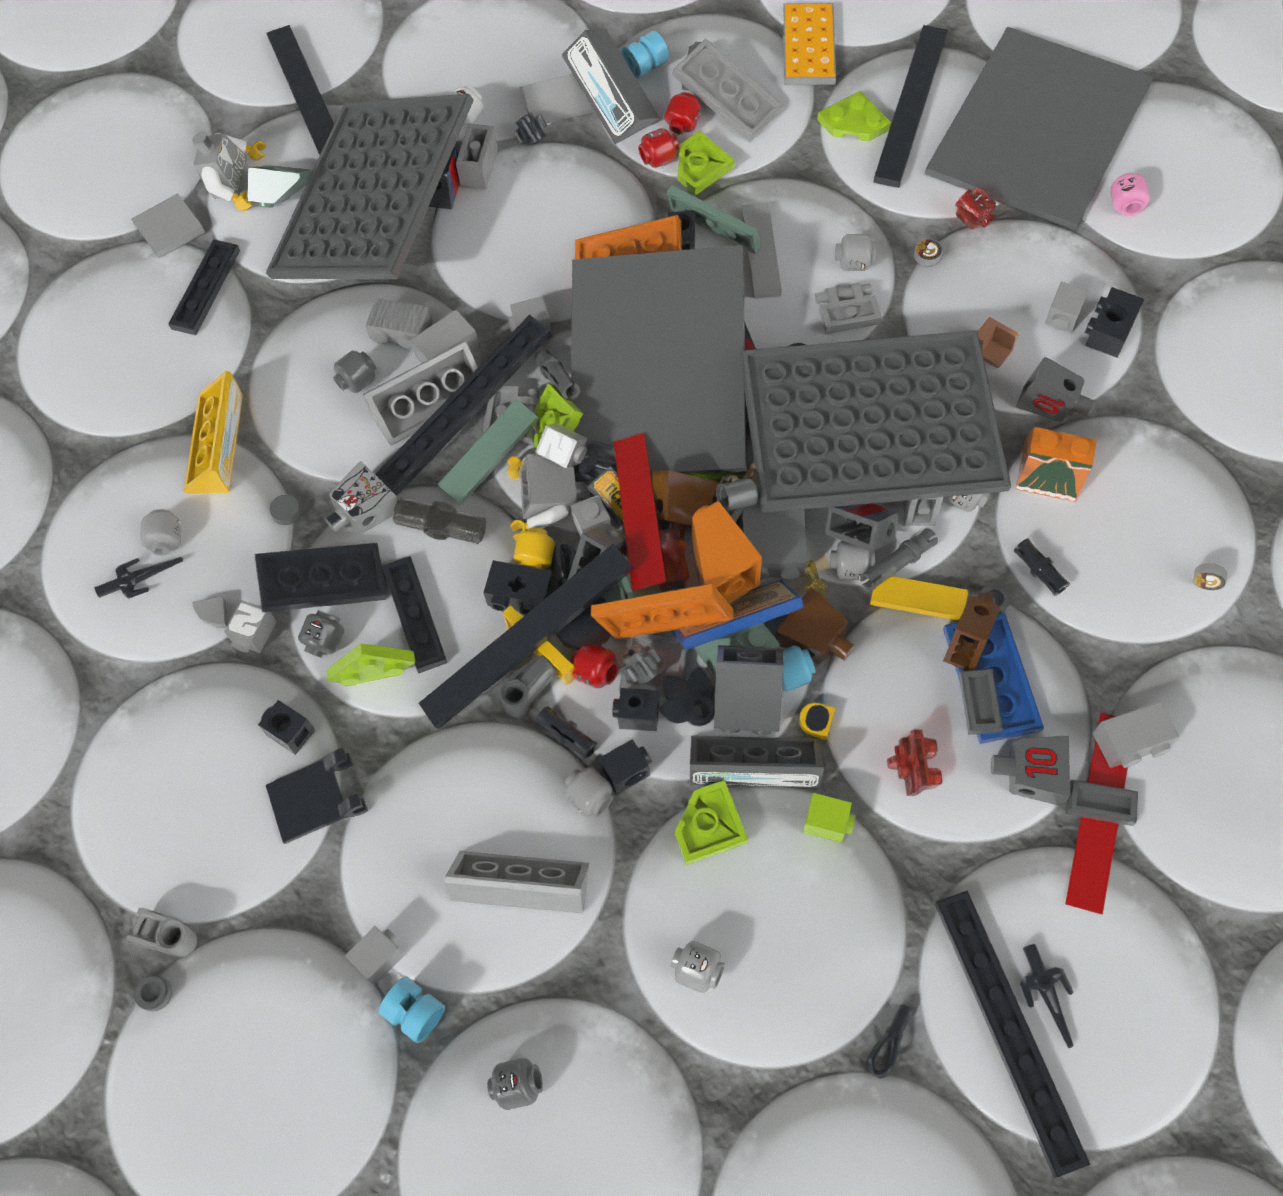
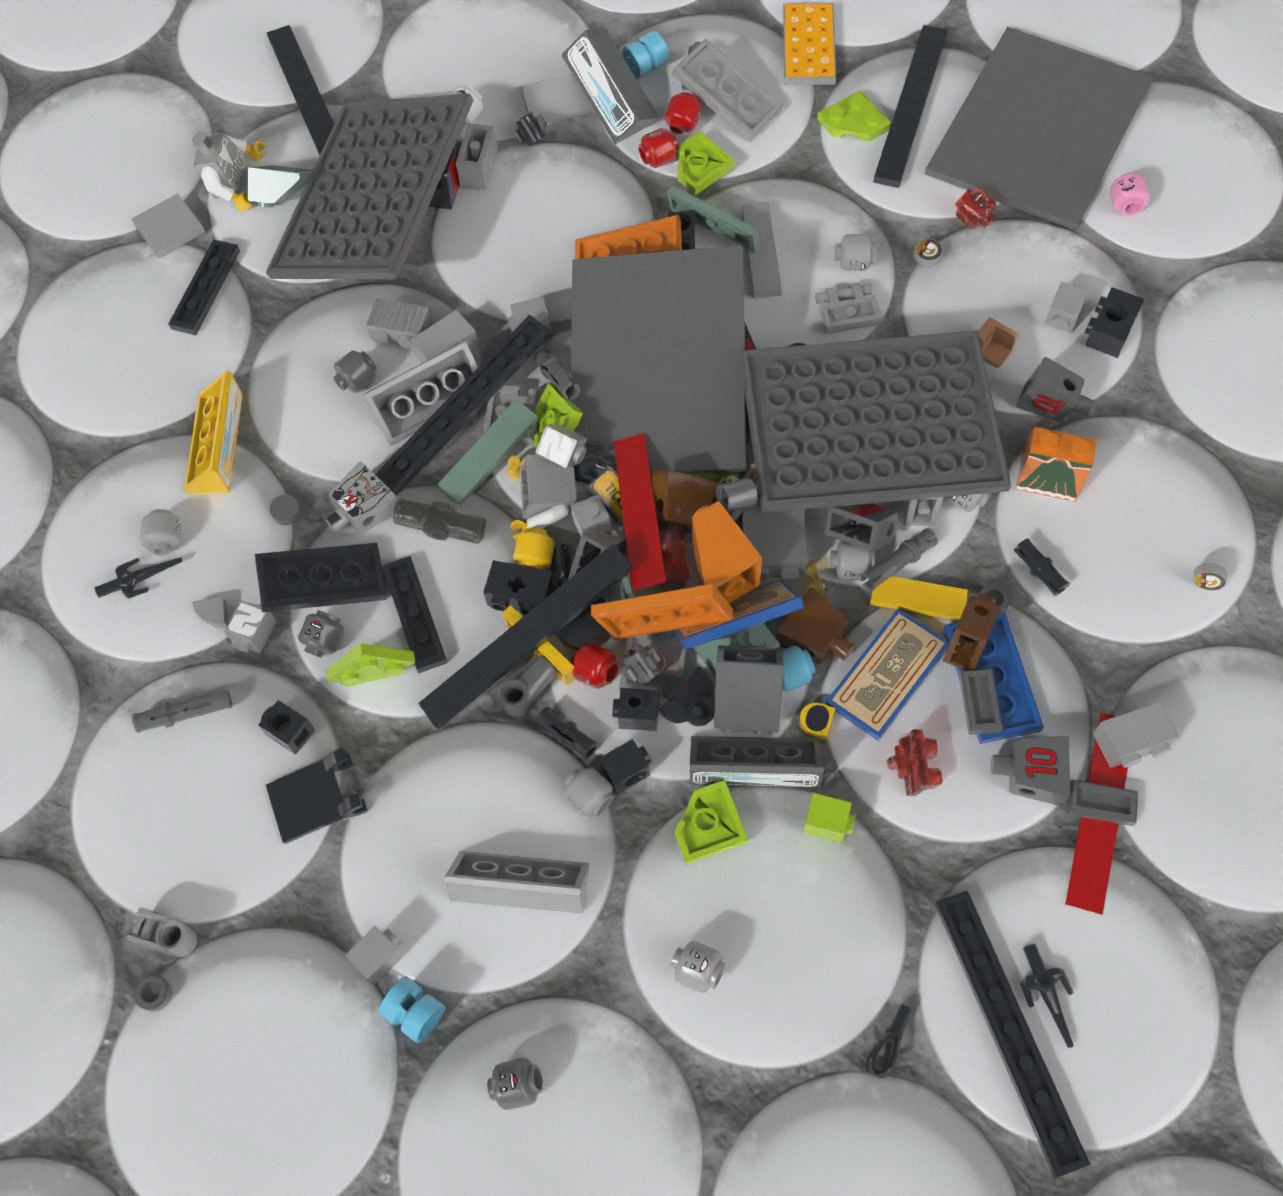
(145, 720): none -> dark grey pin
(887, 674): none -> tile

